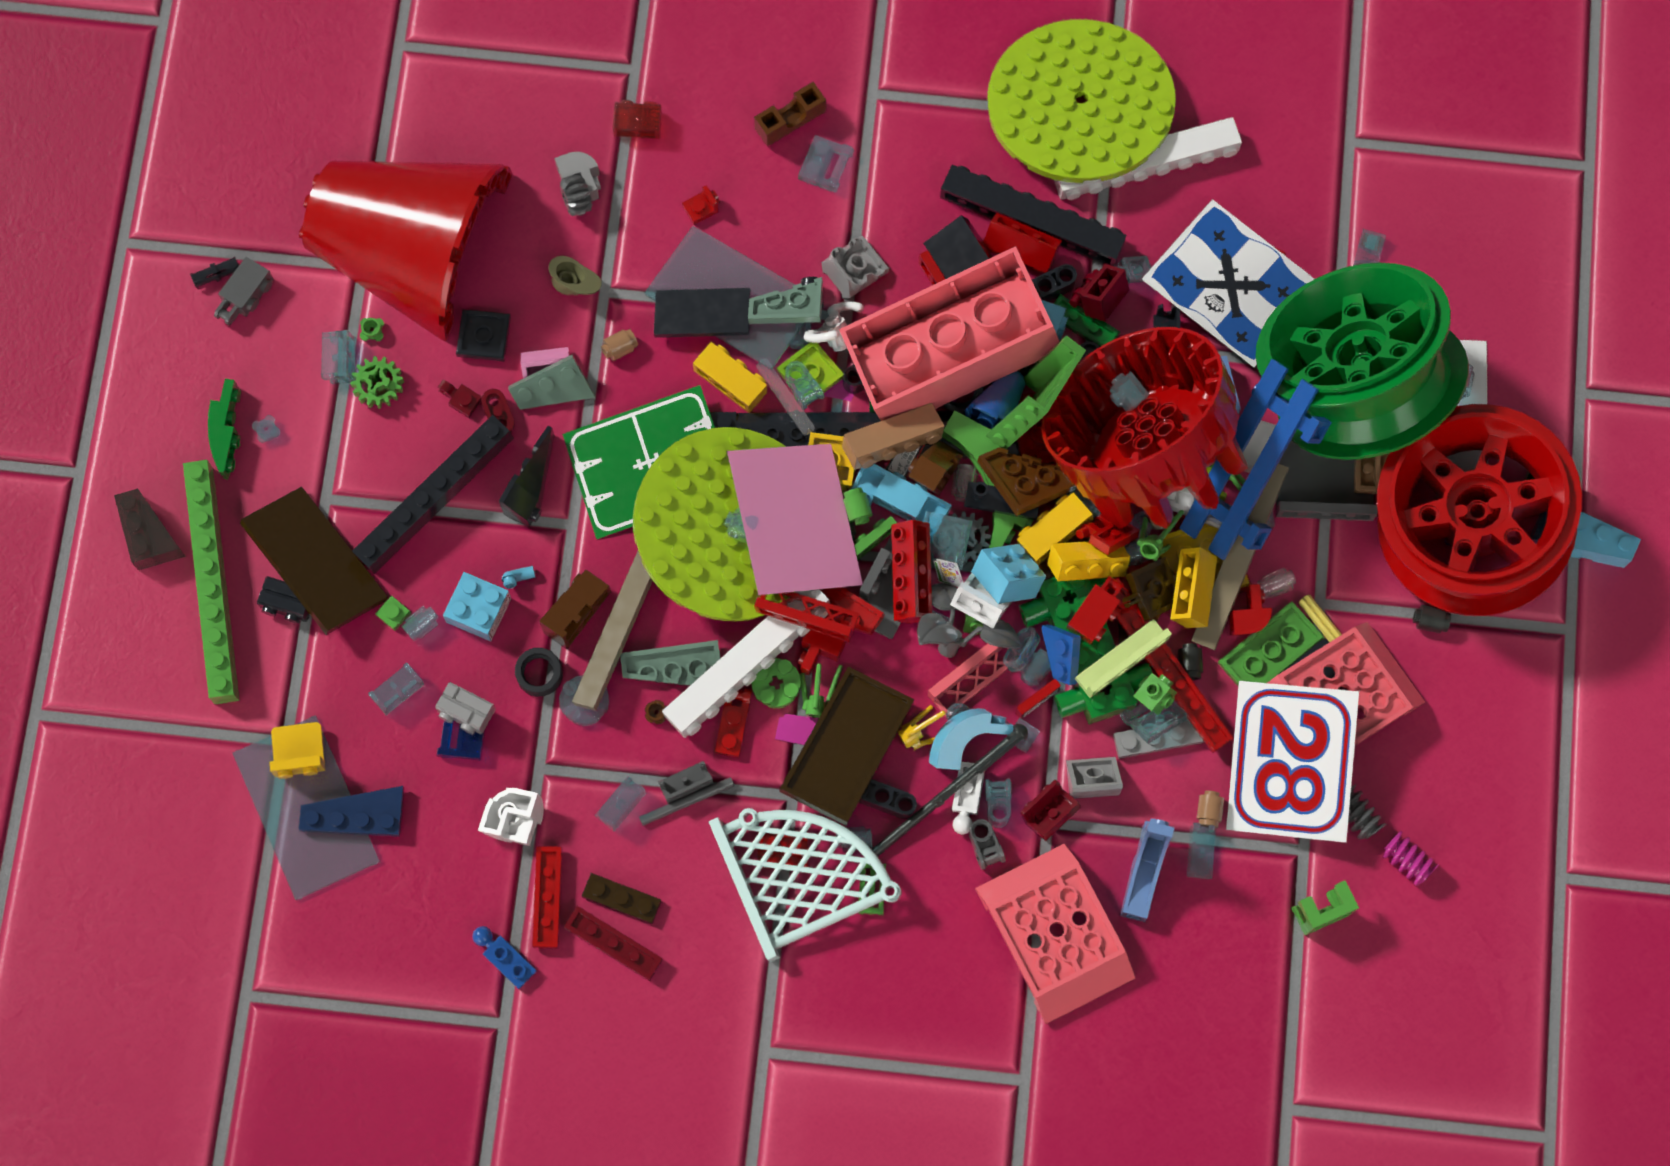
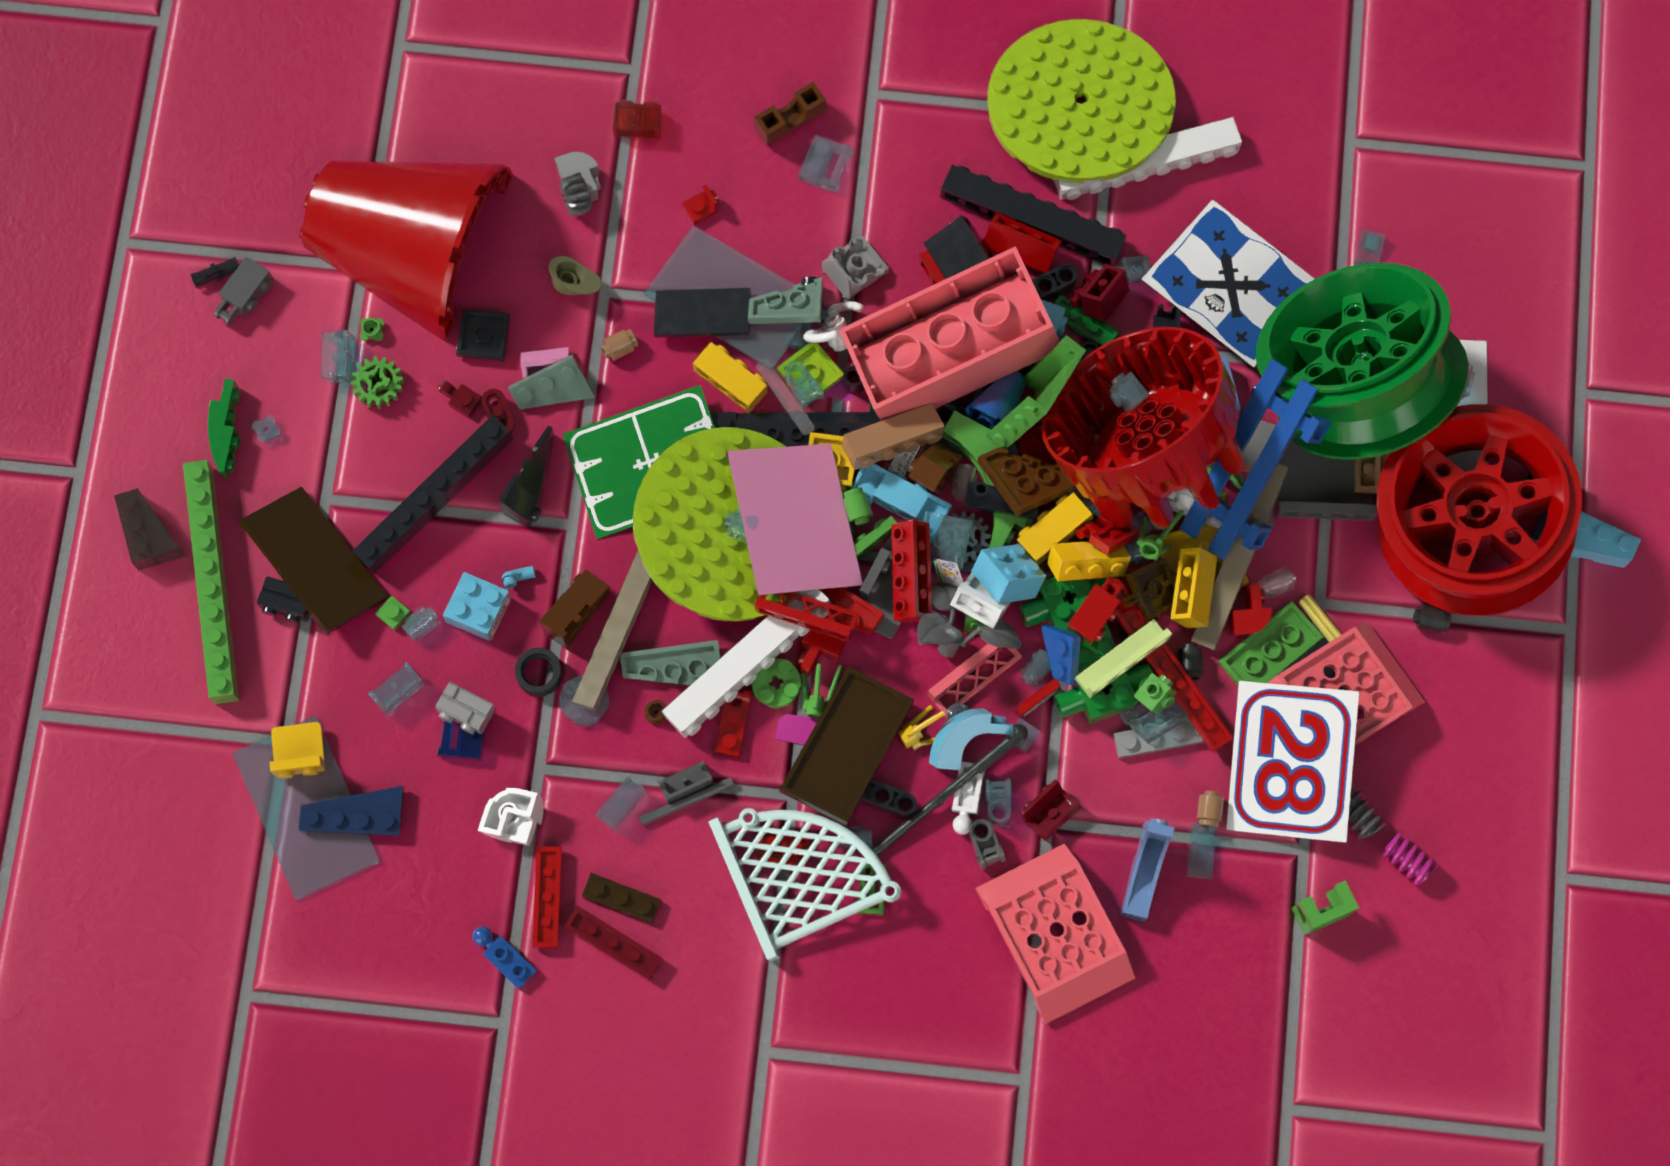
(1018, 658): clear light blue plate -> none
(1093, 777): light grey slope -> none

